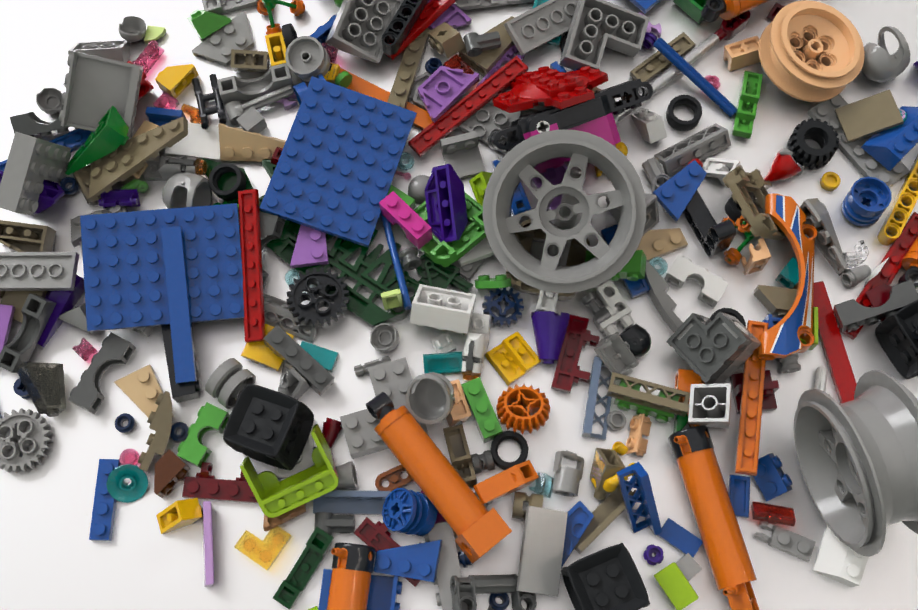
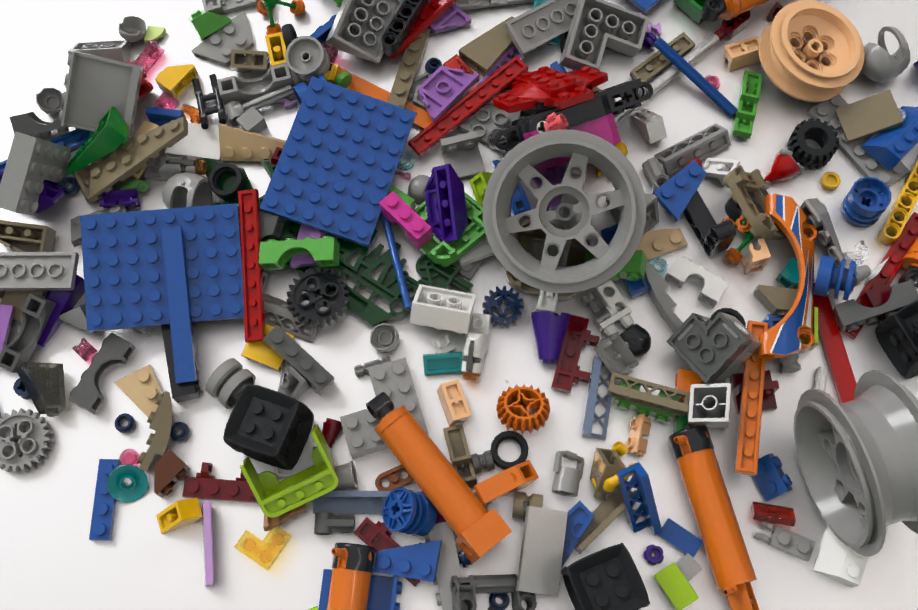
(209, 419): bright green arch -> none
(275, 253): none -> bright green arch
(290, 274): clear light blue plate -> none
(304, 569): dark green slope -> none
(323, 356): teal tile -> none
(392, 299): yellowish green slope -> none
(410, 258): dark grey wheel -> none
(430, 398): light grey piece -> none
(446, 40): dark tan brick -> none
(476, 44): dark grey piece -> none
(482, 409): bright green arch -> none
(499, 281): bright green plate -> none
(512, 358): yellow slope -> none
(543, 485): clear light blue tile -> none
(555, 122): none -> coral gear
(616, 420): light grey plate -> none
(685, 100): black tyre -> none
(739, 494): blue tile -> none
(835, 277): none -> blue wheel

